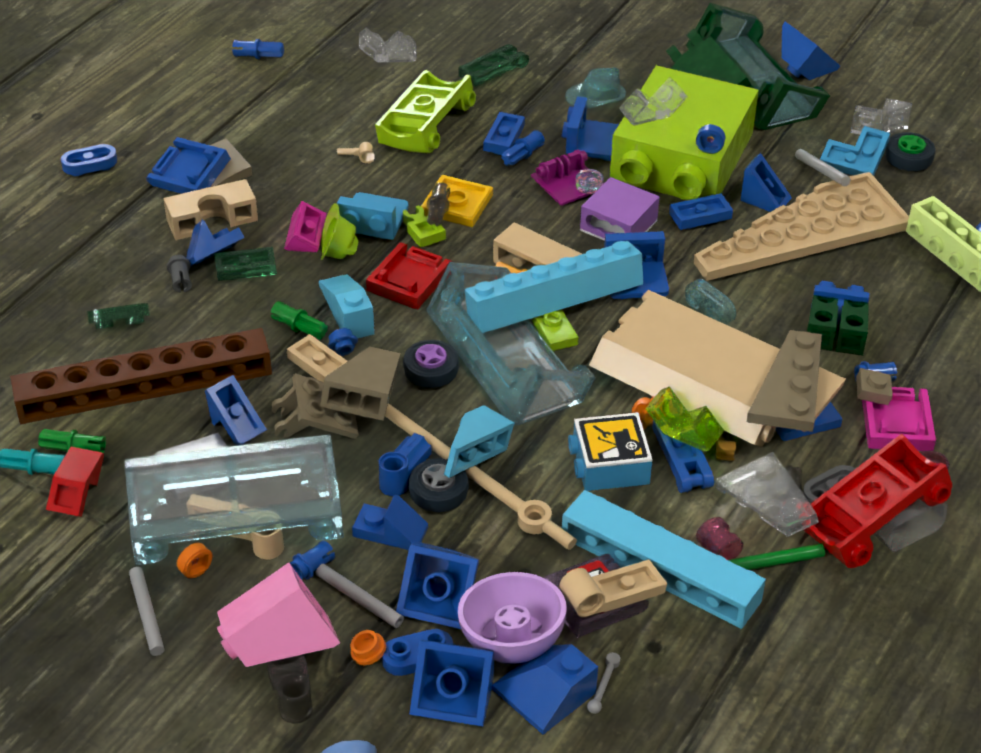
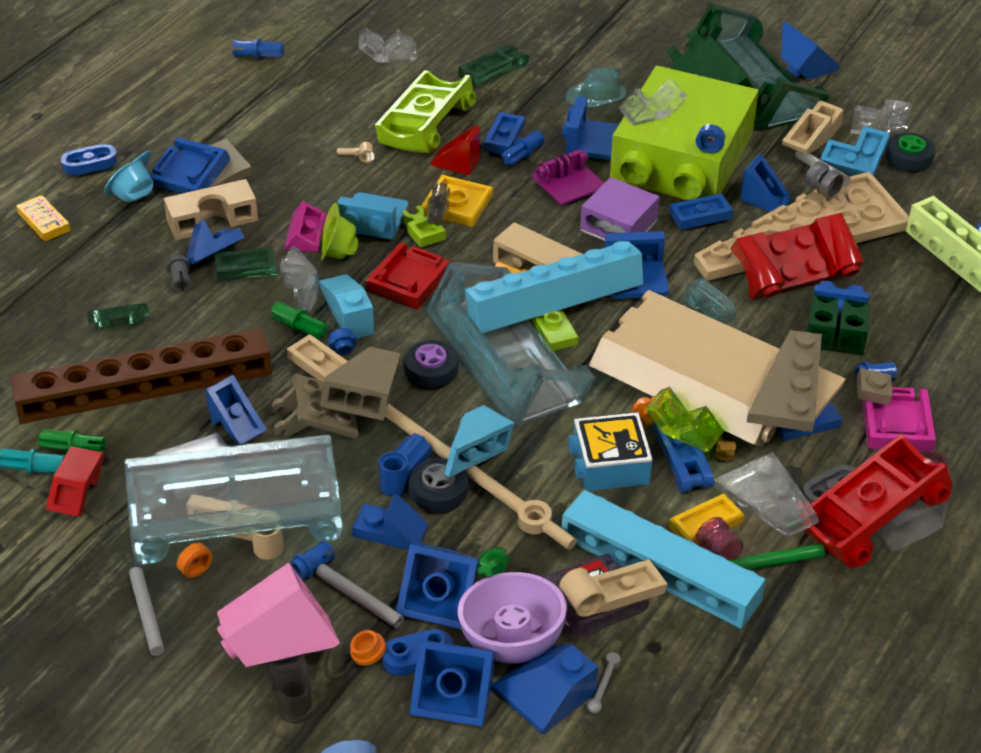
(43, 218): none -> yellow tile
(131, 180): none -> medium azure piece
(300, 276): none -> clear slope
(460, 153): none -> red slope
(493, 561): none -> green axle
(589, 181): clear light blue tile -> none
(688, 522): none -> yellow tile
(798, 256): none -> red piece
(814, 128): none -> tan slope
(822, 178): none -> flat silver wheel

